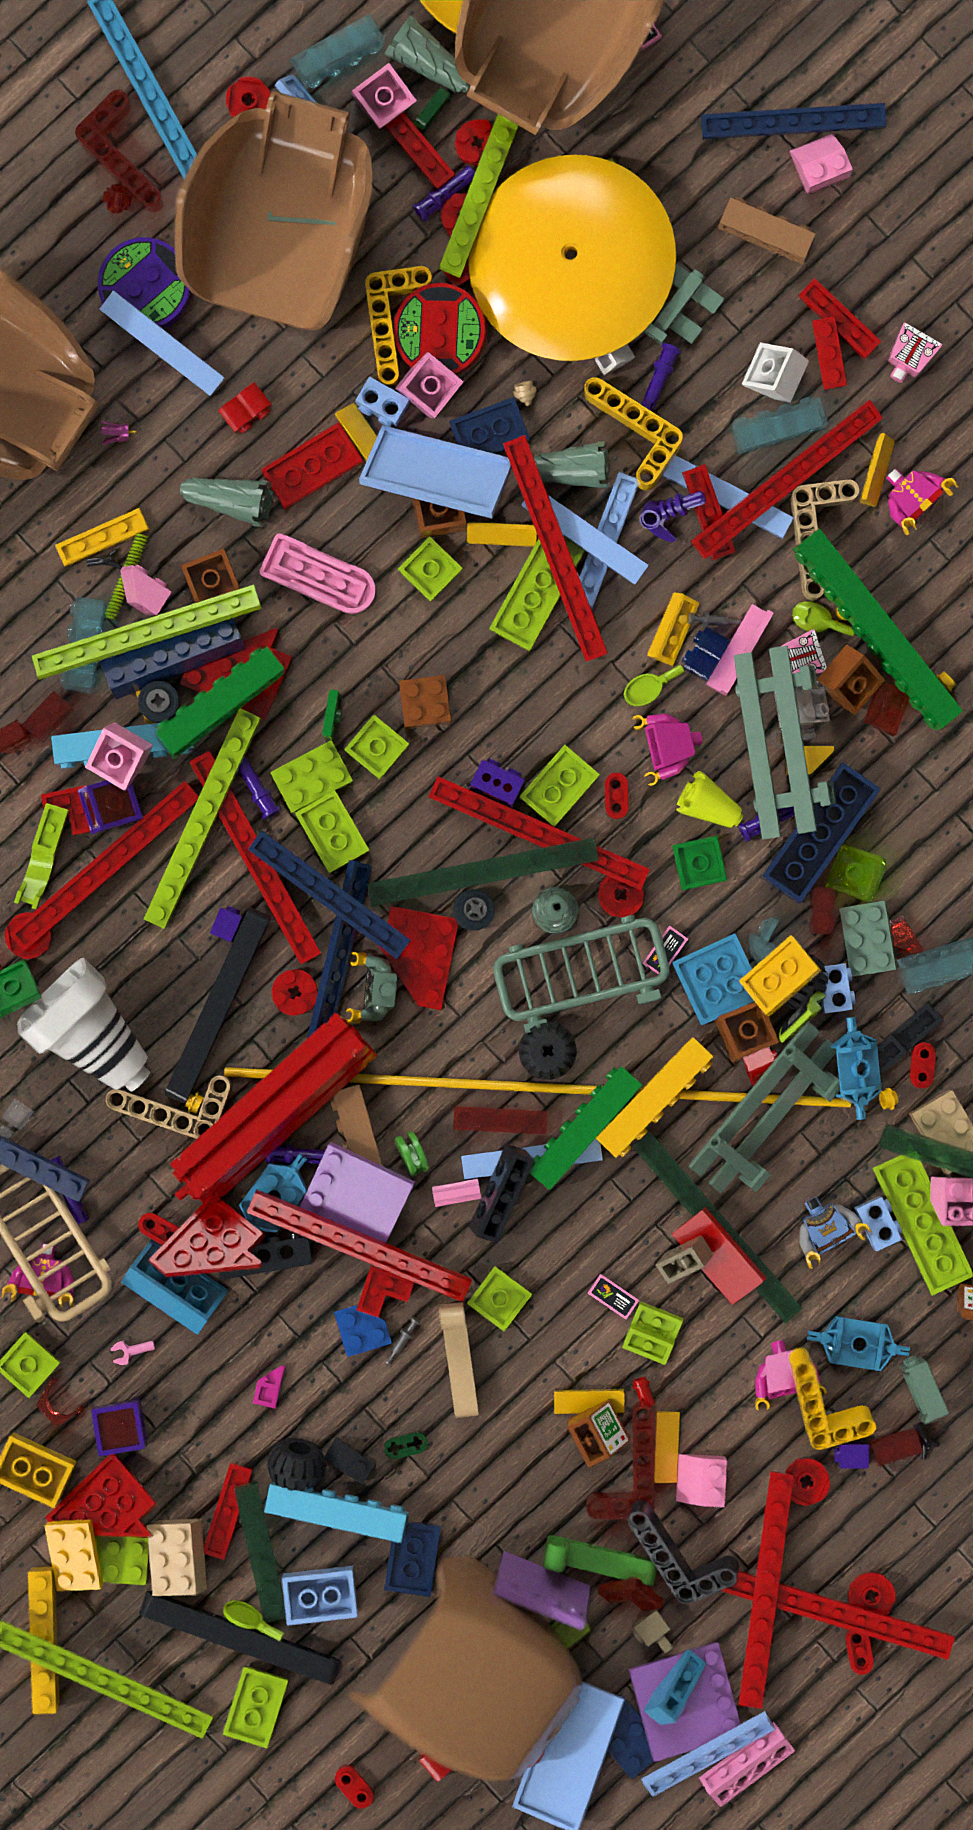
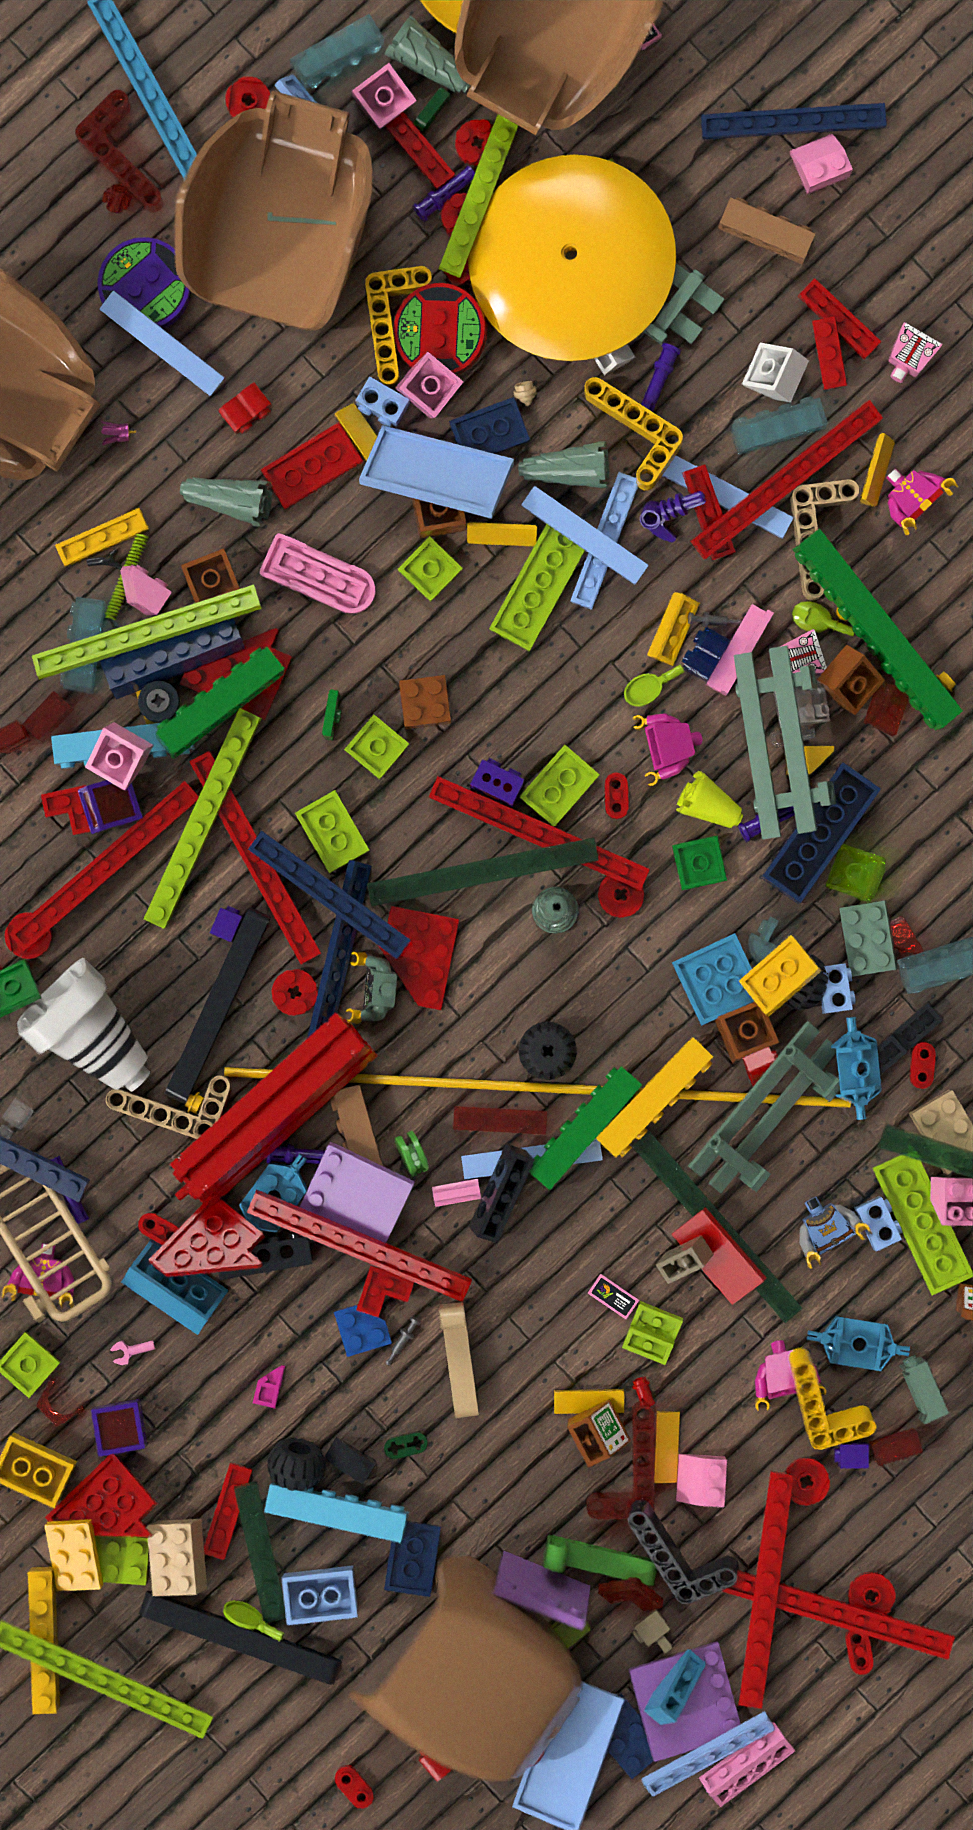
(42, 855): lime piece -> none
(255, 1706): lime plate -> none
(260, 794): dark purple pin -> none
(311, 776): lime plate -> none
(480, 904): black wheel -> none
(499, 1298): lime plate -> none
(555, 548): red plate -> none
(645, 985): sand green bar -> none
(673, 943): tile -> none
(801, 1016): lime slope -> none
(822, 918): clear red brick -> none
(888, 1098): yellow plate -> none
(925, 1440): black bar -> none

